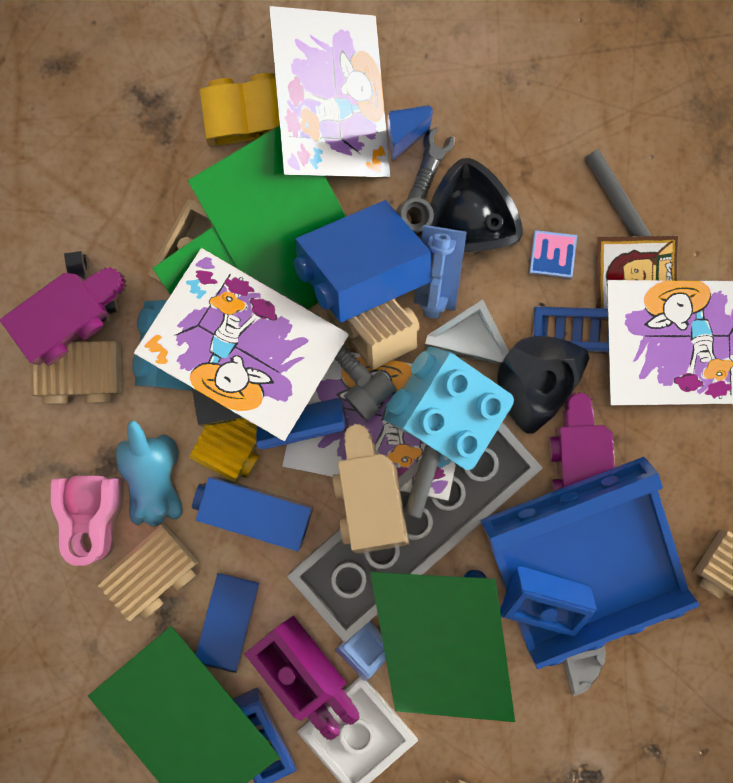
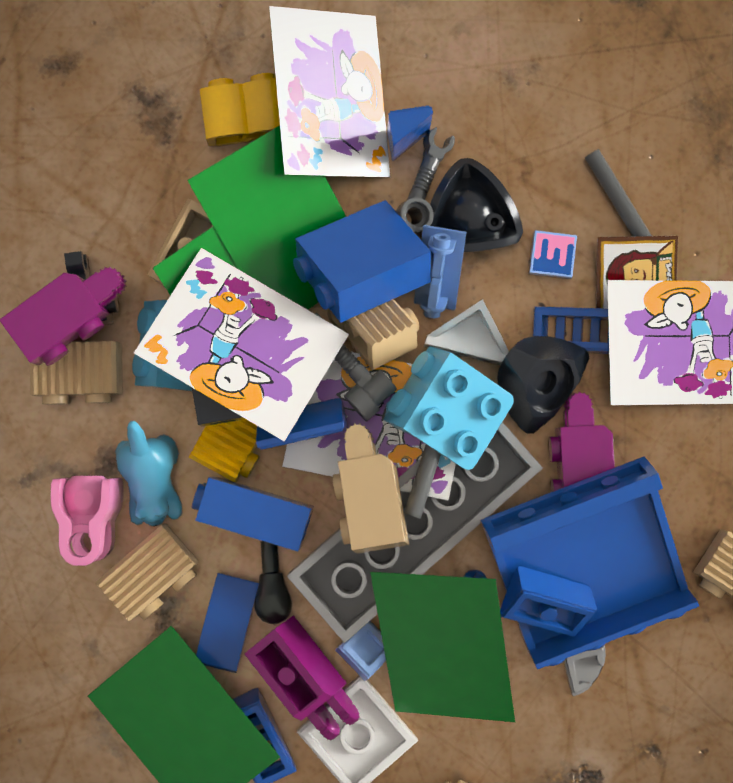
(272, 598): none -> pearl dark grey piece

